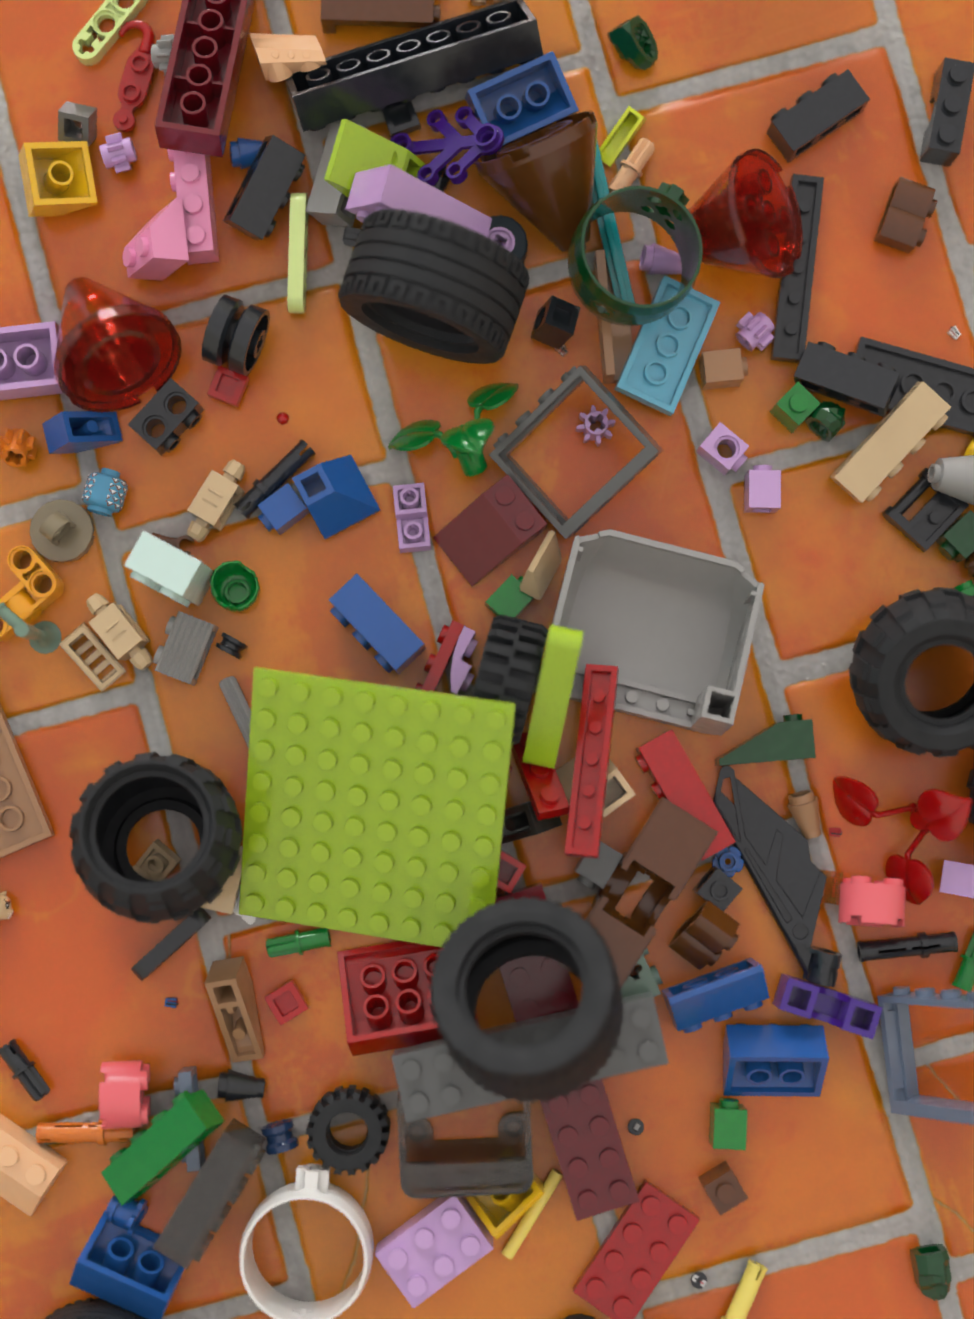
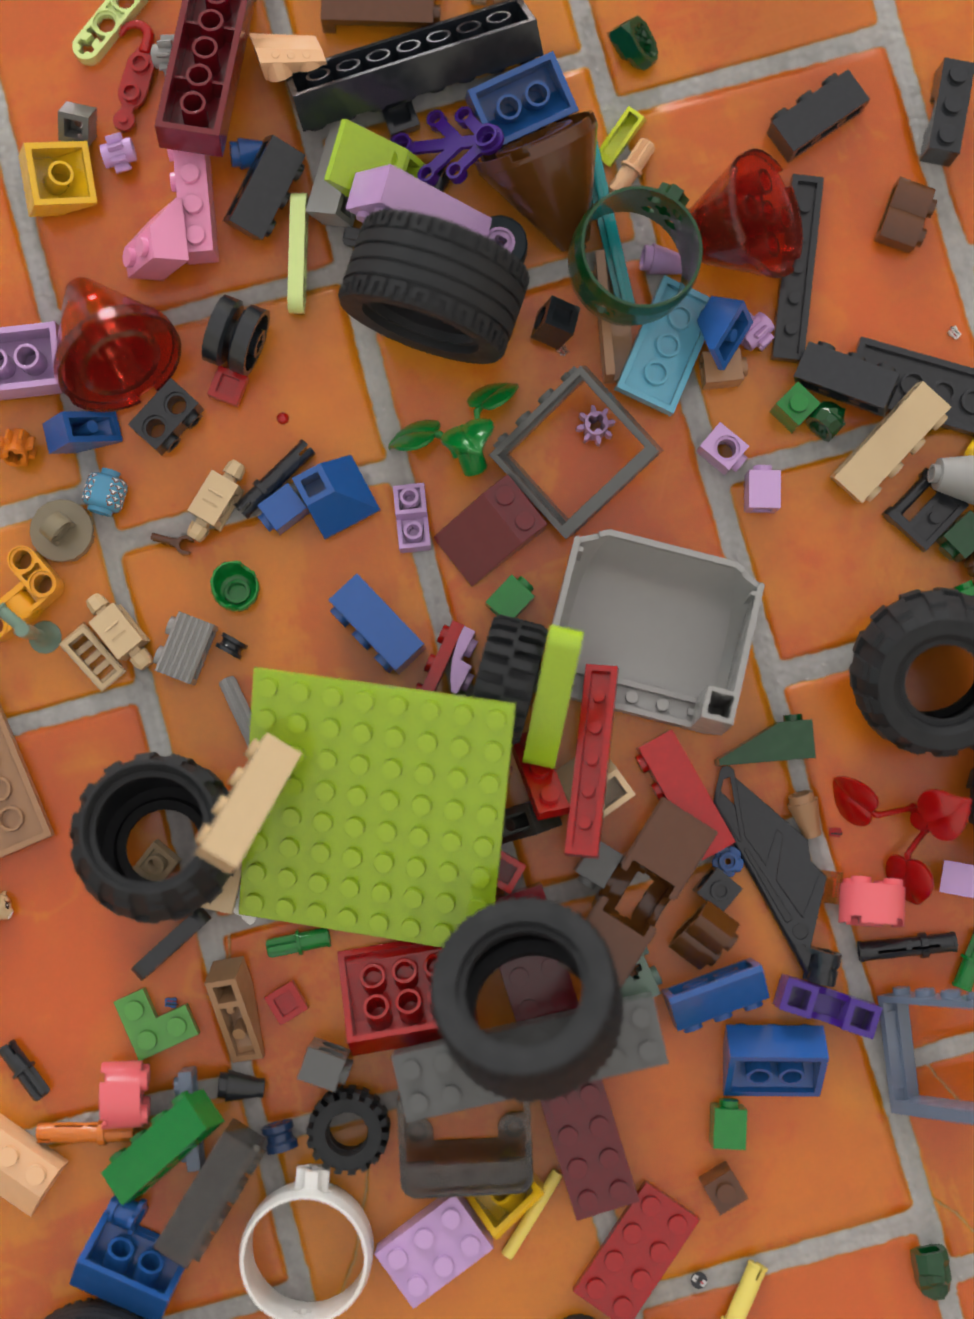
(151, 1032): none -> bright green plate
(169, 570): light aqua brick -> none
(247, 803): none -> tan brick
(325, 1064): none -> dark grey brick
(542, 567): tan slope -> none
(635, 1127): black piece -> none
(724, 326): none -> blue slope

